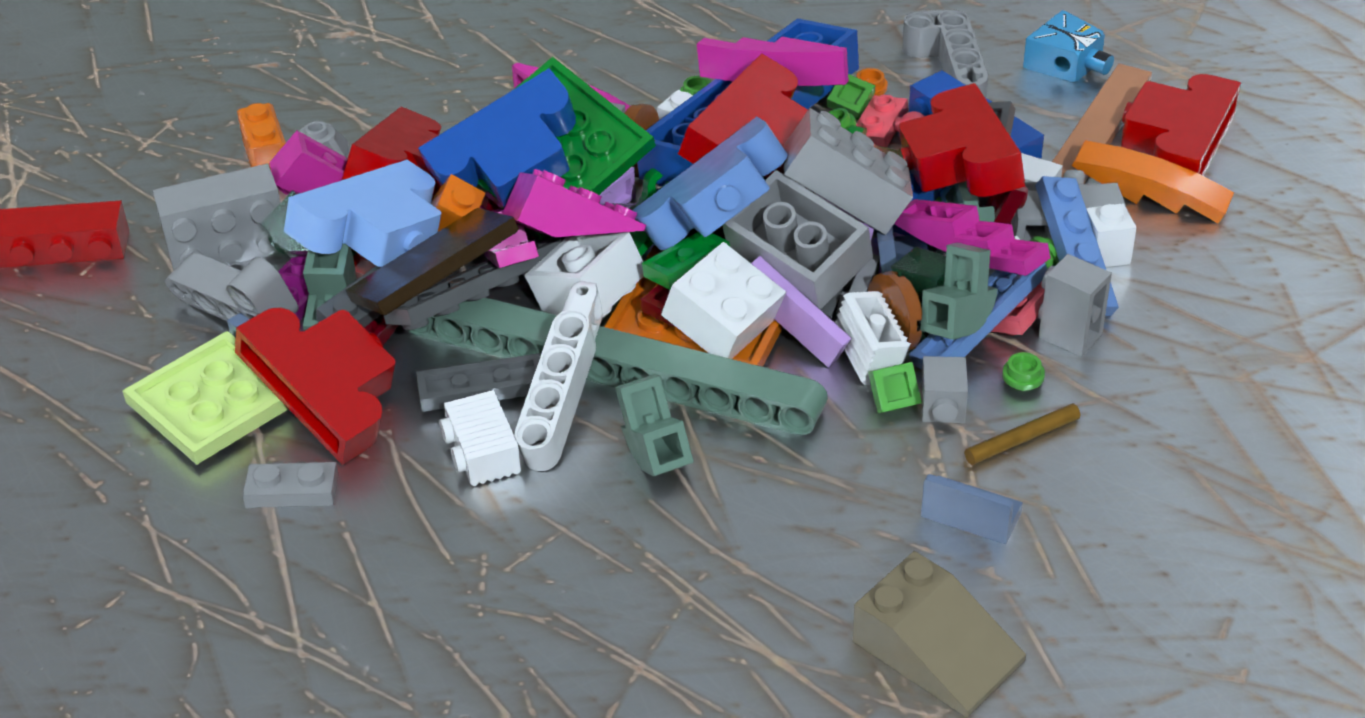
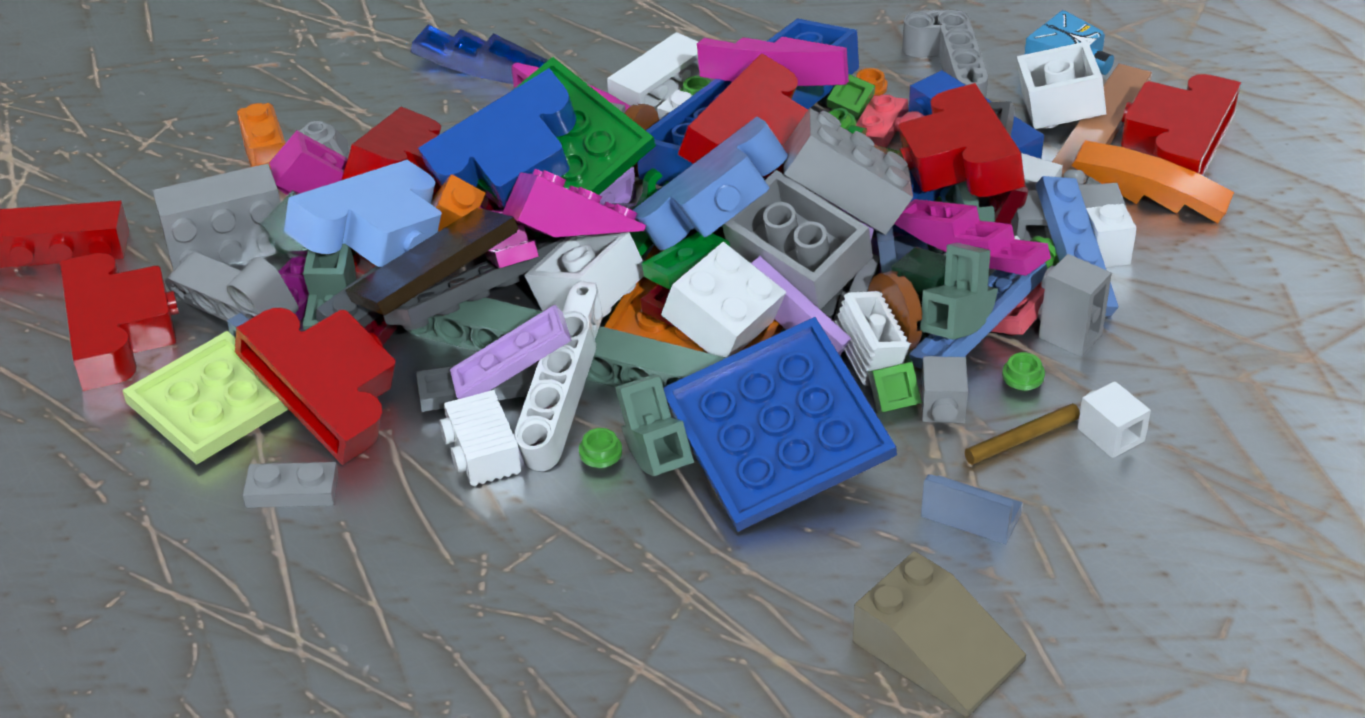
(114, 317): none -> red brick
(472, 54): none -> clear blue slope
(511, 353): none -> lavender tile
(600, 448): none -> bright green plate
(657, 72): none -> white brick
(778, 423): none -> blue plate
(1061, 85): none -> white brick
(1114, 419): none -> white brick

